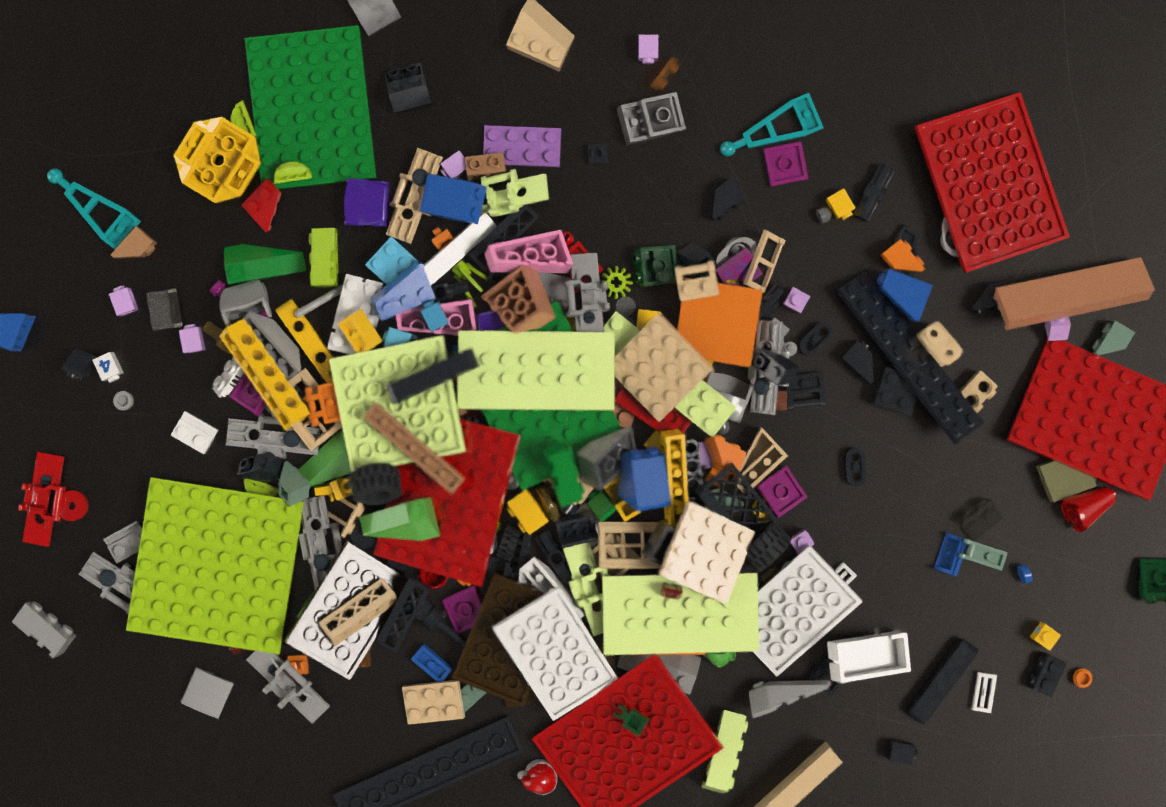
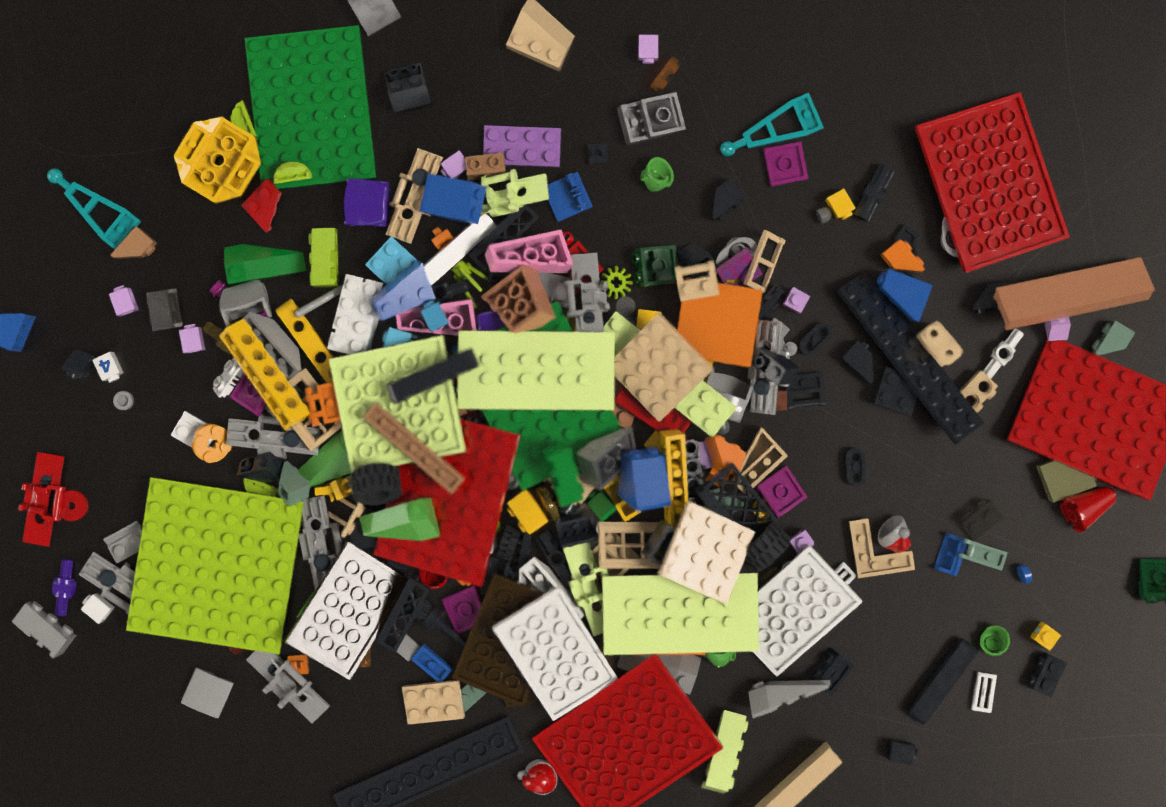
(64, 587): none -> dark purple axle
(97, 607): none -> white brick
(200, 443): none -> light orange plate
(360, 332): yellow hinge -> none
(360, 618): tan fence -> none
(408, 647): none -> light grey tile
(568, 197): none -> blue hinge
(634, 720): dark green plate -> none
(657, 174): none -> bright green helmet
(671, 591): dark red slope -> none
(865, 561): none -> tan plate
(869, 656): white piece -> none
(894, 535): none -> light grey piece
(995, 640): none -> bright green hair
(1009, 346): none -> white axle
(1082, 677): orange plate -> none

